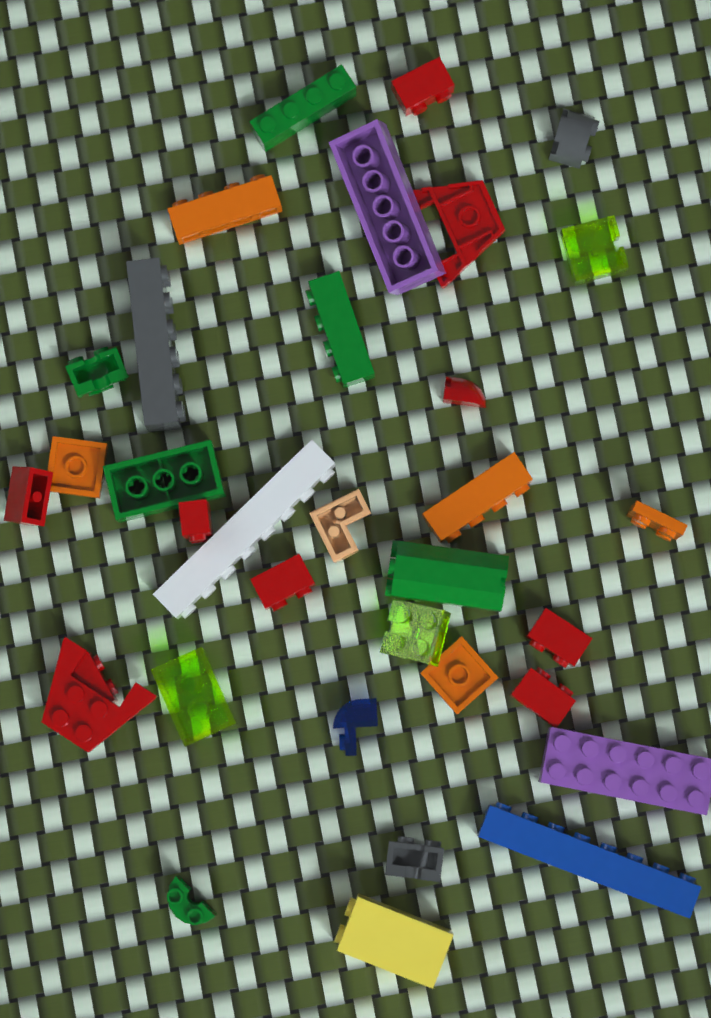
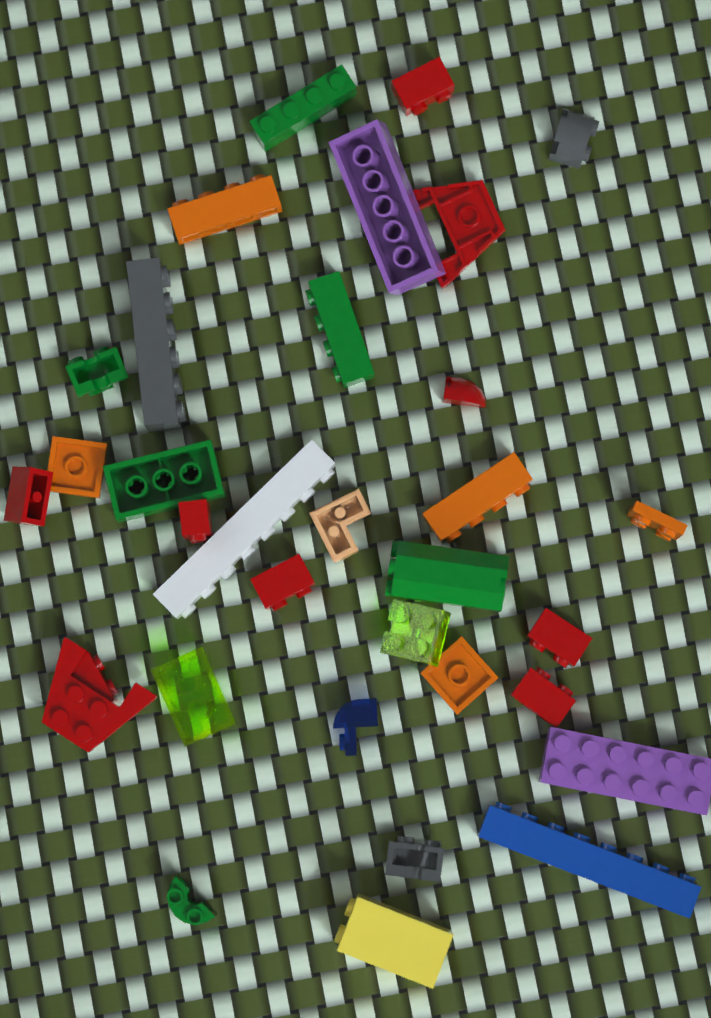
(592, 250): clear neon green piece -> none

